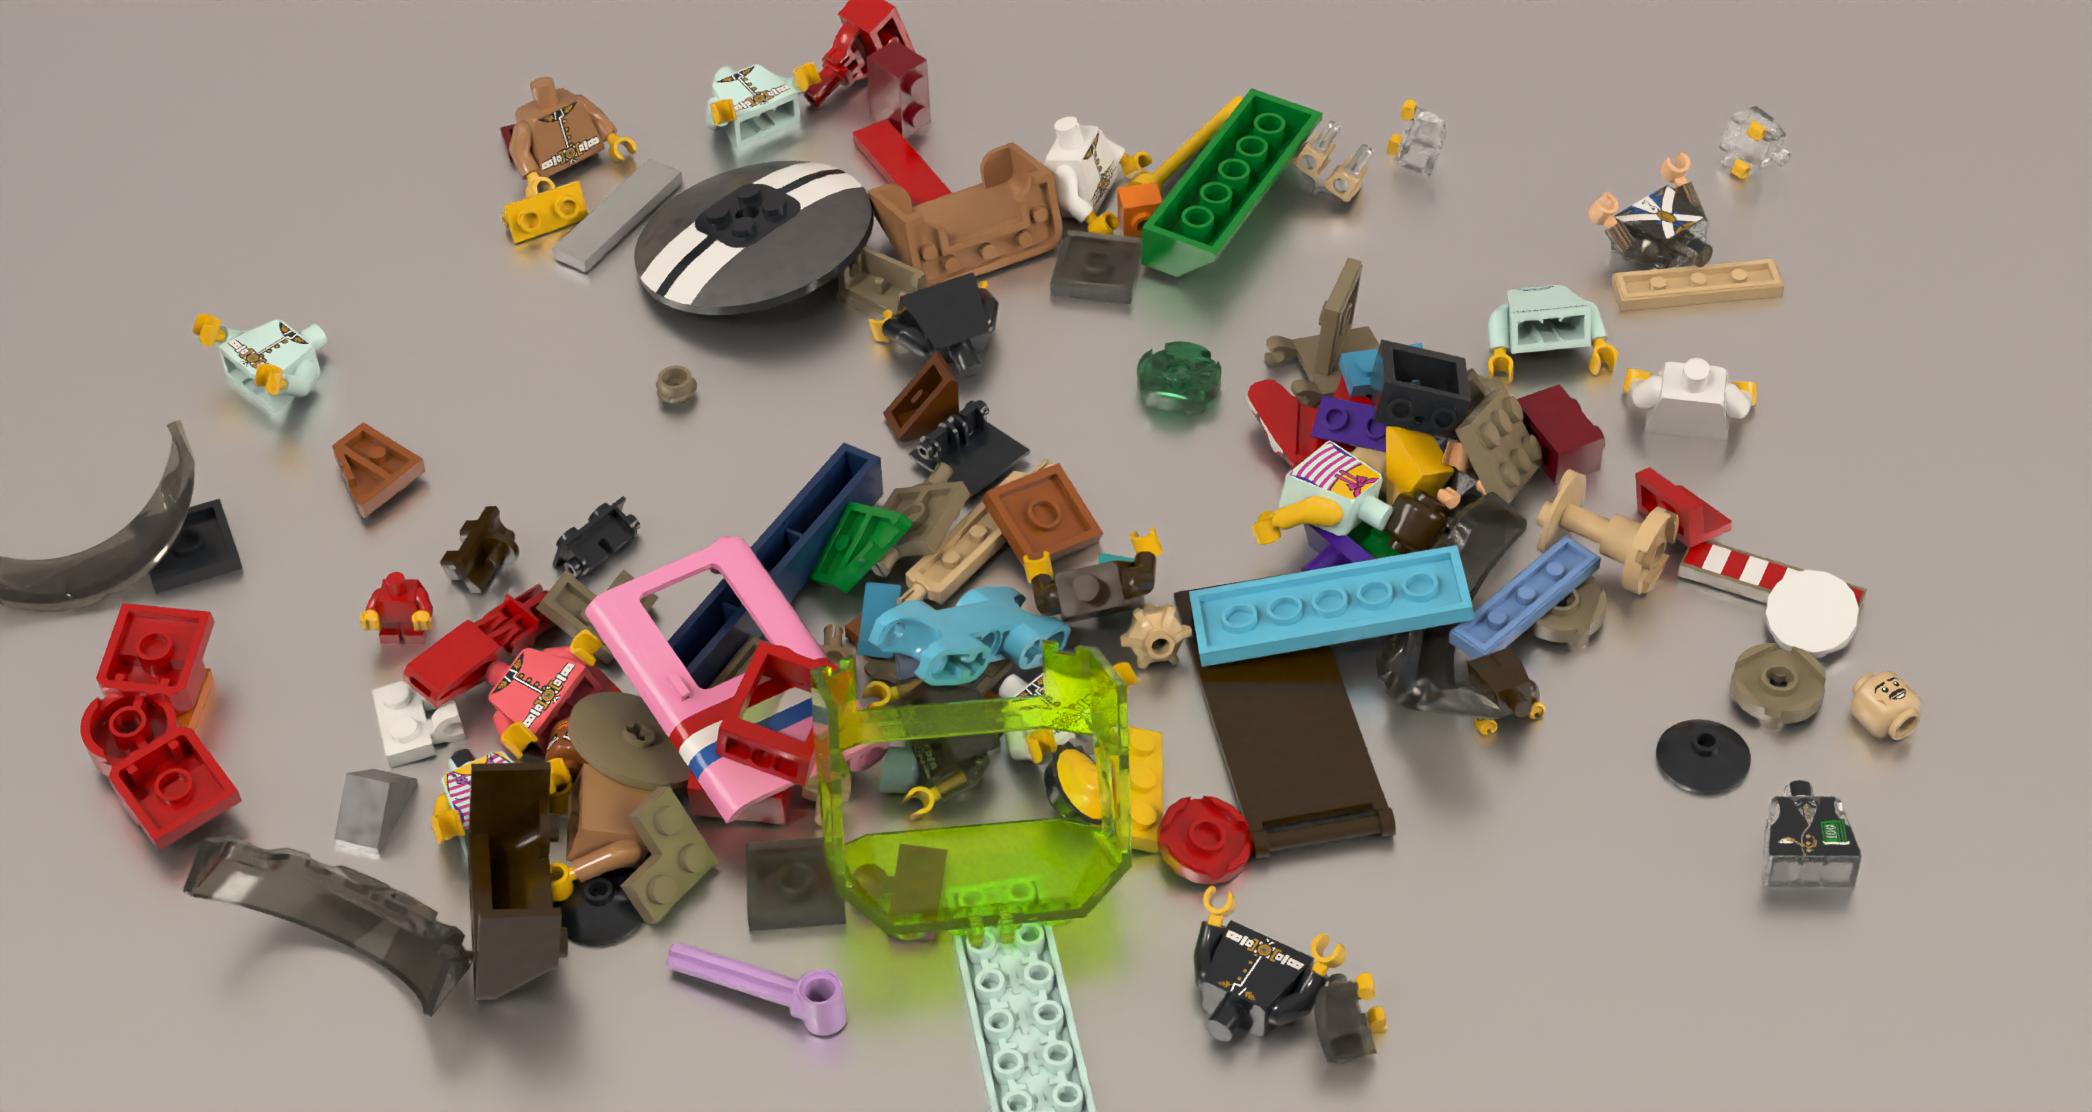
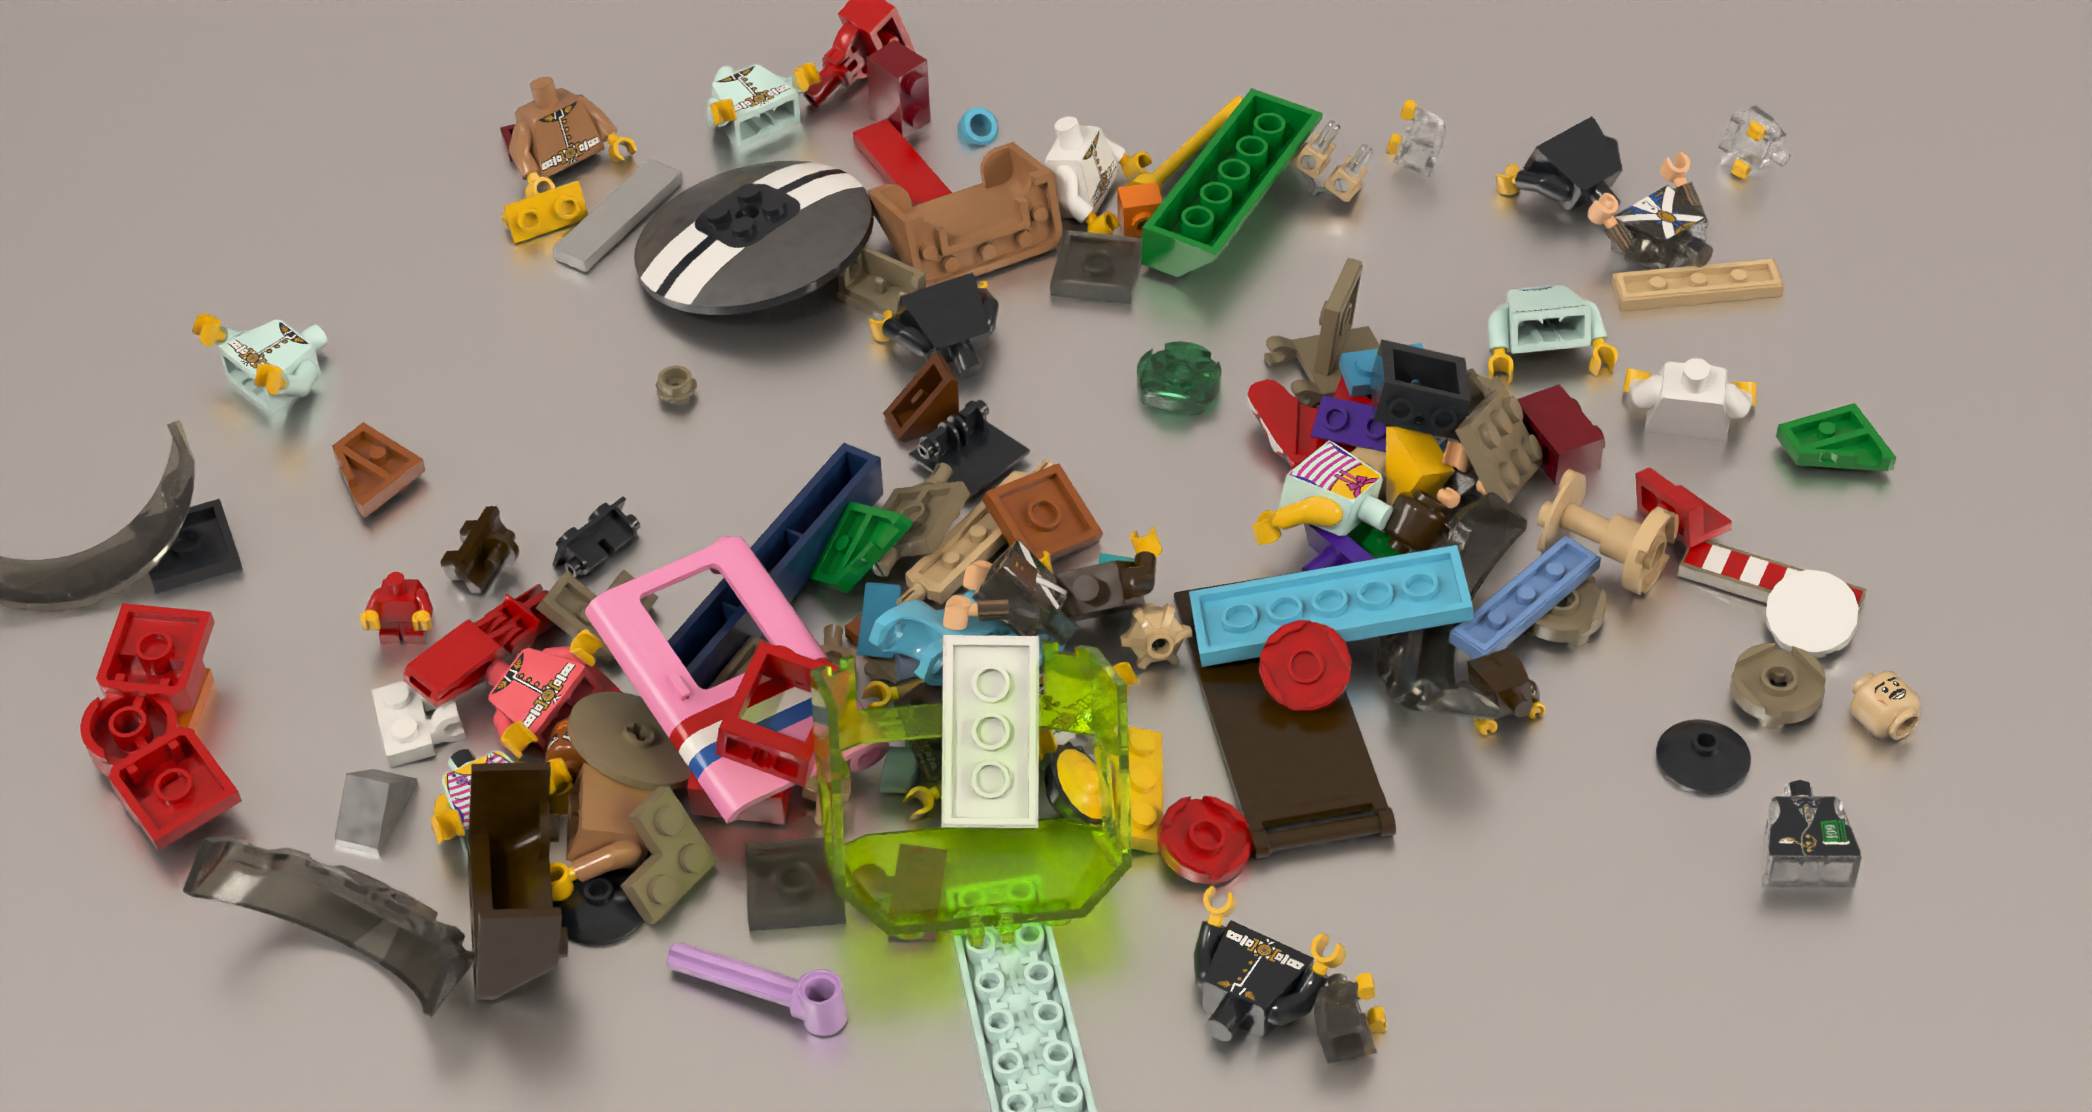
(977, 116): none -> medium azure piece
(990, 732): none -> white plate
(1015, 592): none -> clear smoke torso
(1305, 666): none -> red tile
(1568, 167): none -> black torso
(1836, 440): none -> green wing

